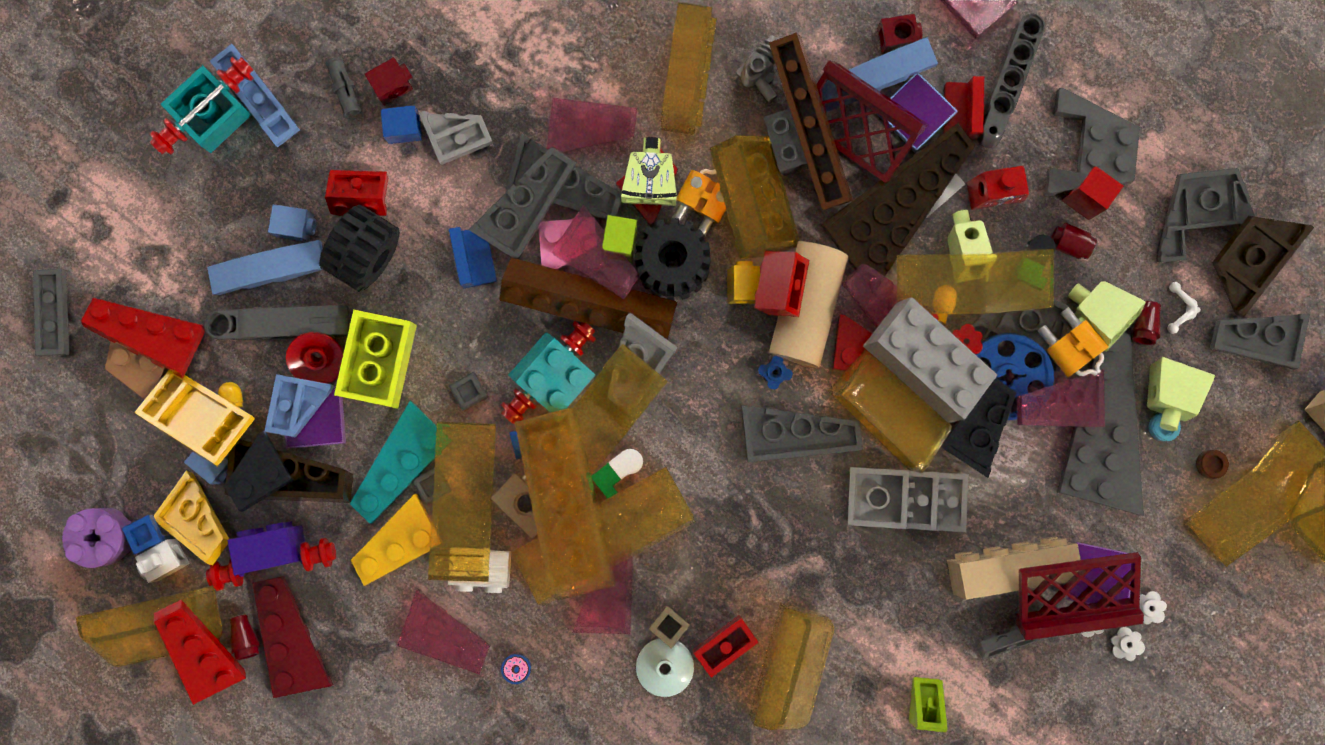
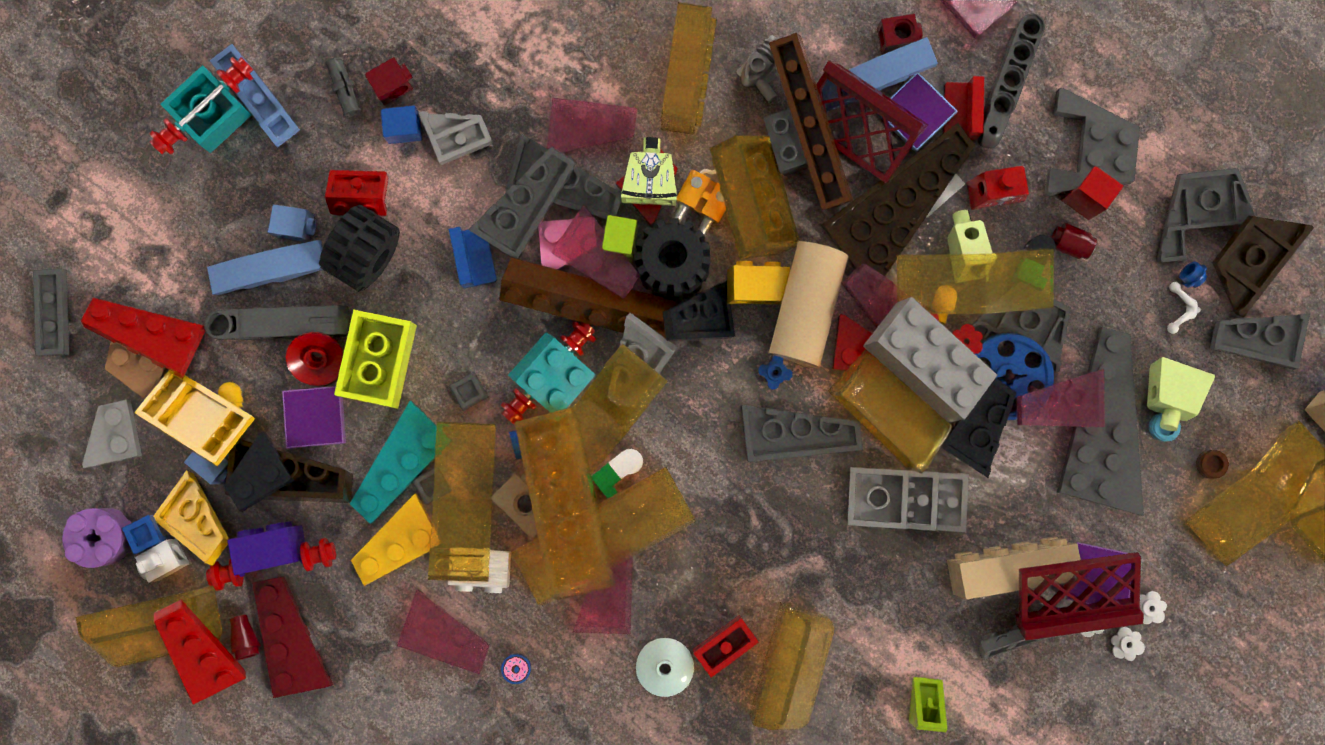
(112, 435): none -> light grey wing
(294, 404): medium blue wing -> none
(669, 627): dark tan brick -> none
(701, 316): none -> black wing
(781, 283): red brick -> none
(1076, 347): light orange piece -> none
(1107, 309): yellowish green torso -> none
(1147, 325): dark red cone -> none
(1193, 274): none -> blue plate

